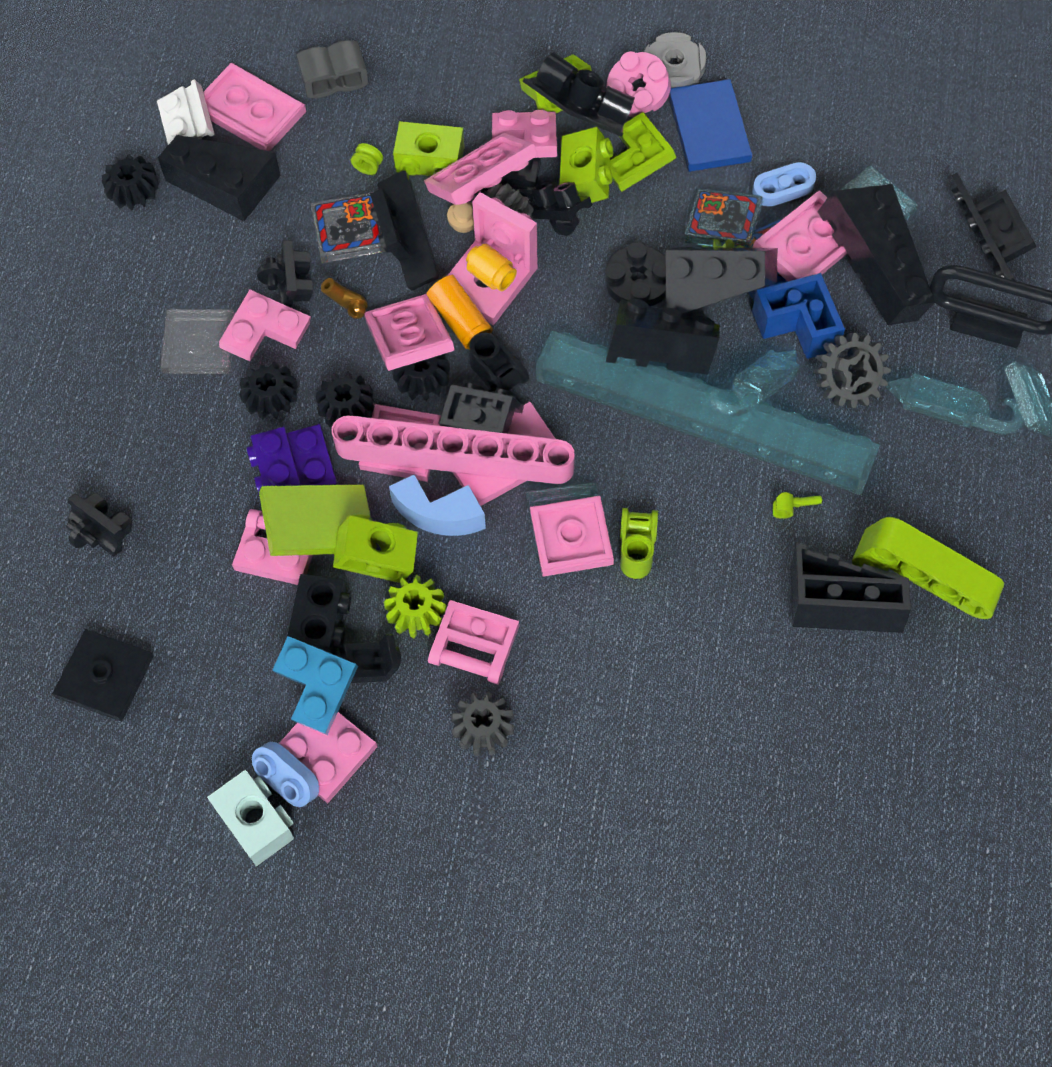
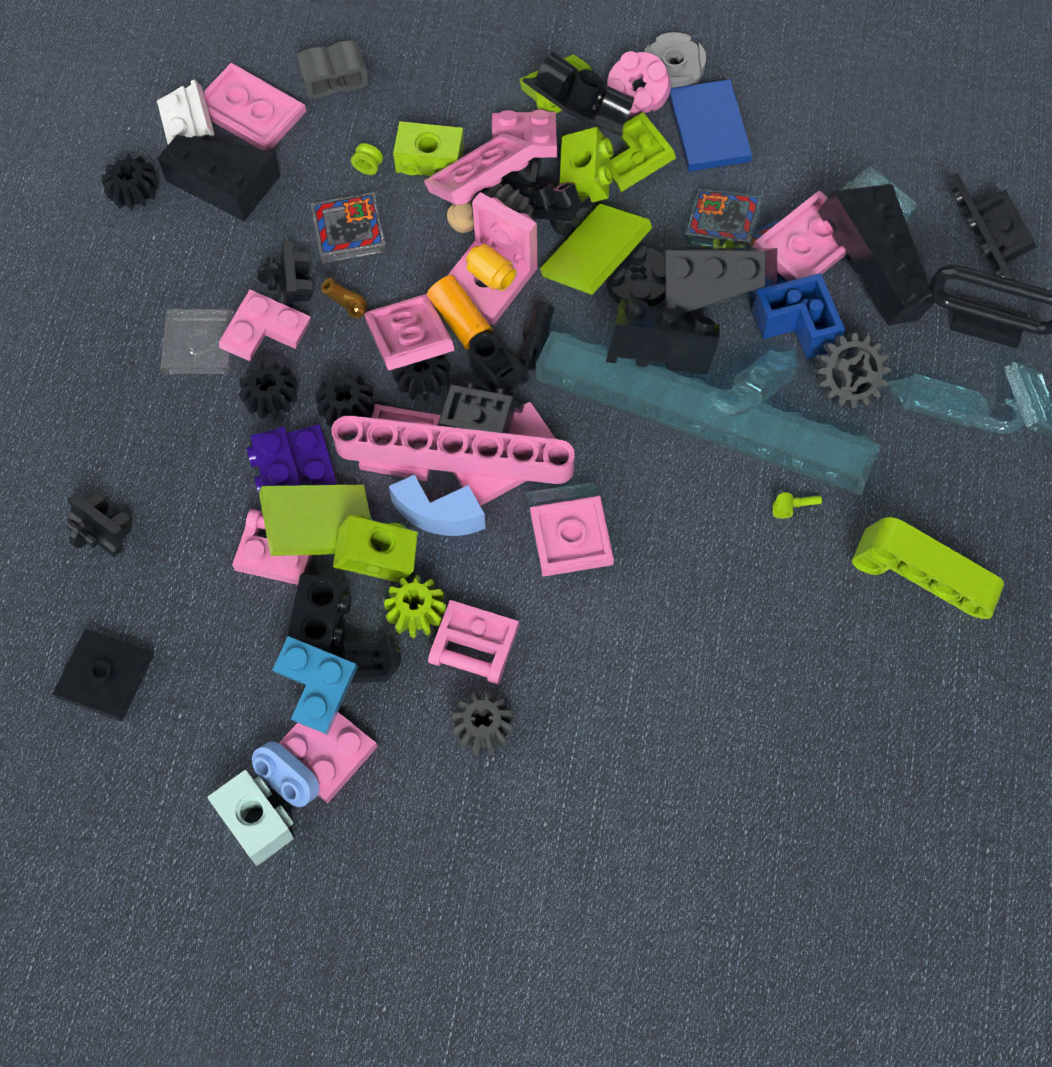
(403, 229): black bracket -> none
(536, 334): none -> black pin
(596, 248): none -> lime tile
(637, 537): lime piece -> none
(782, 183): light blue plate -> none
(846, 596): black wedge -> none

